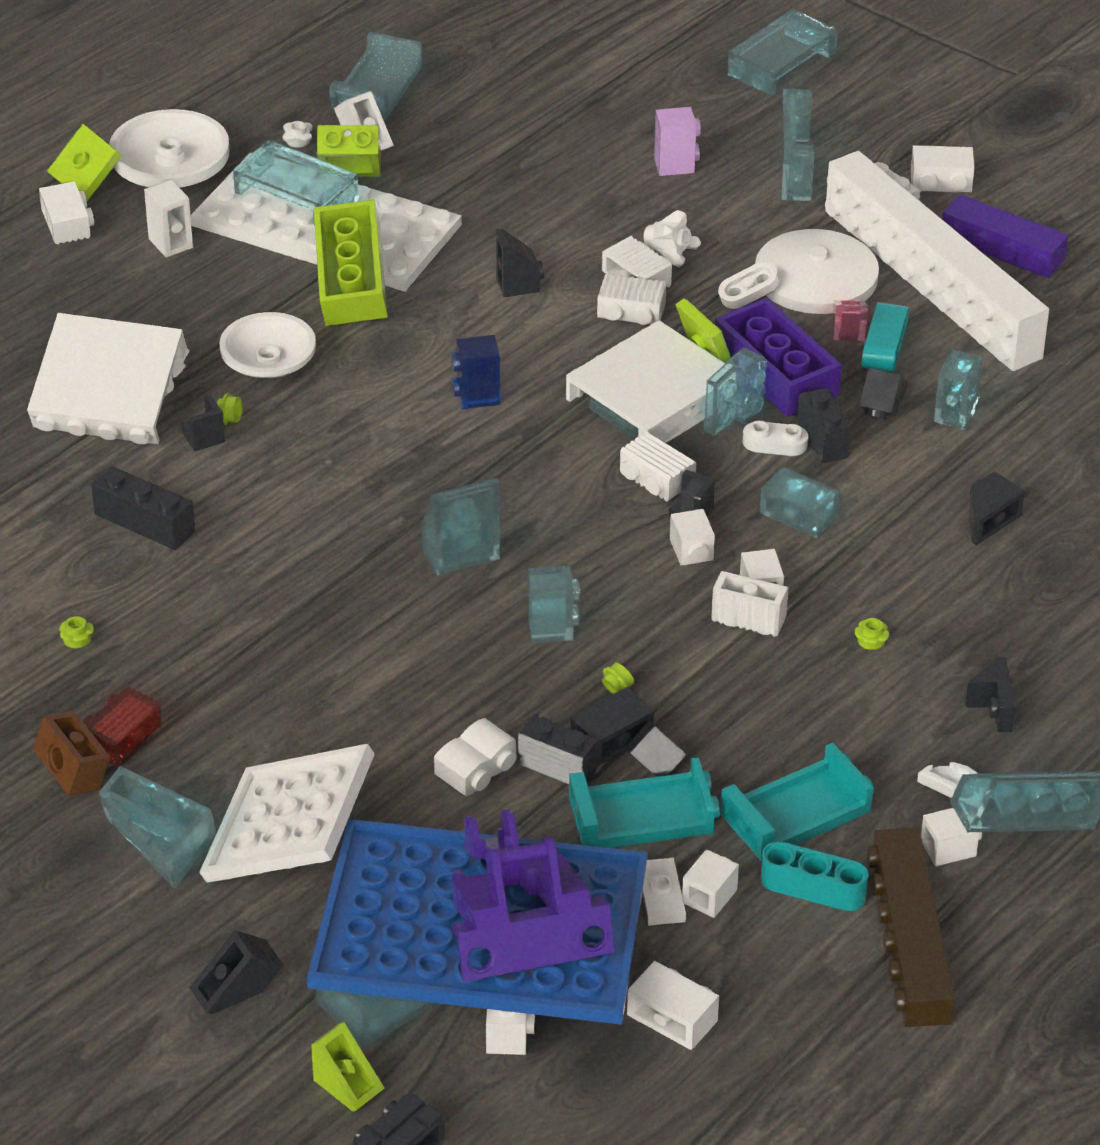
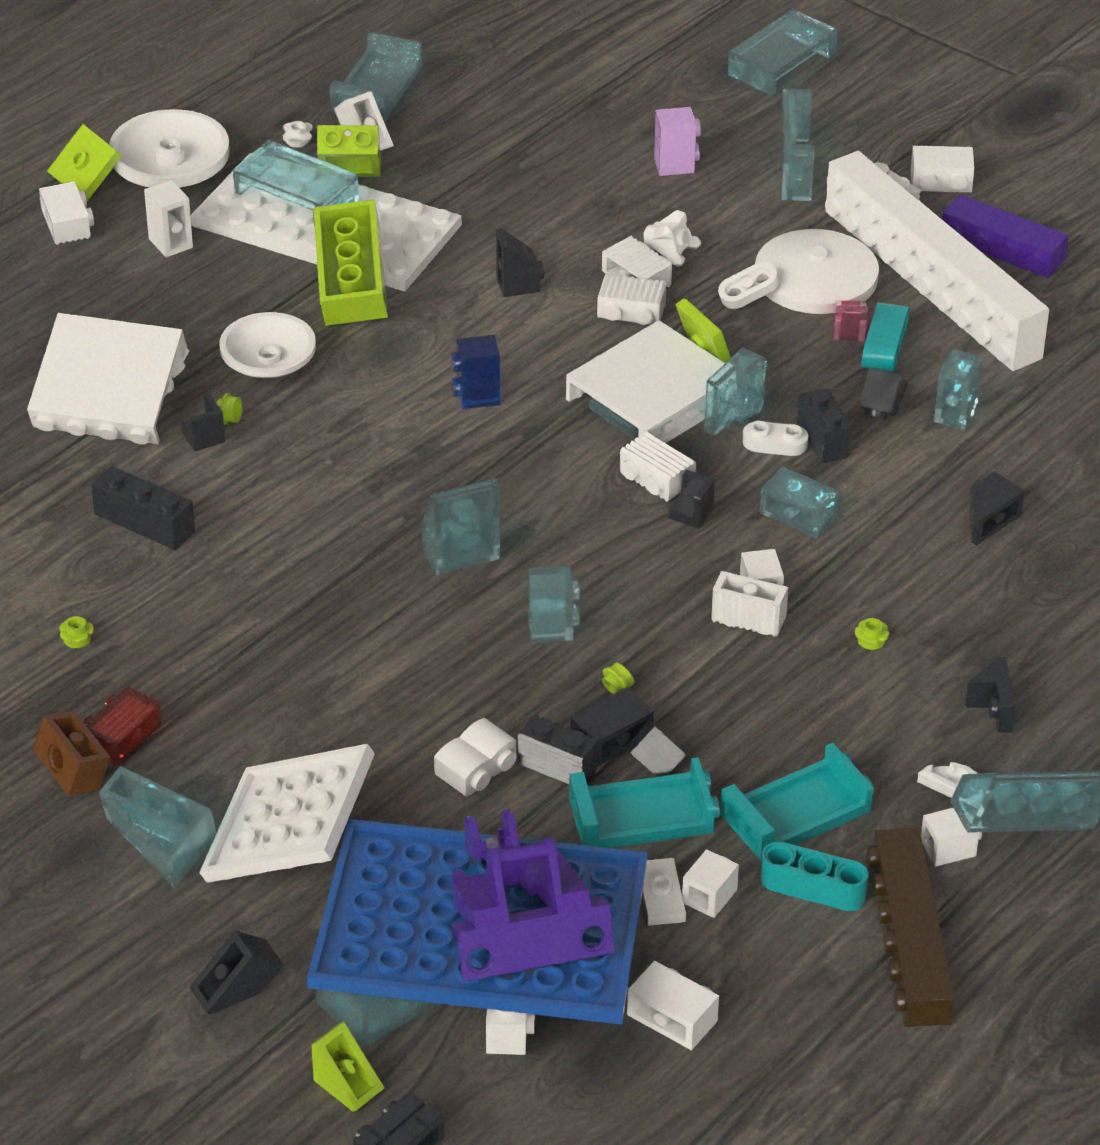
(692, 537): white brick -> none
(792, 357): dark purple brick -> none

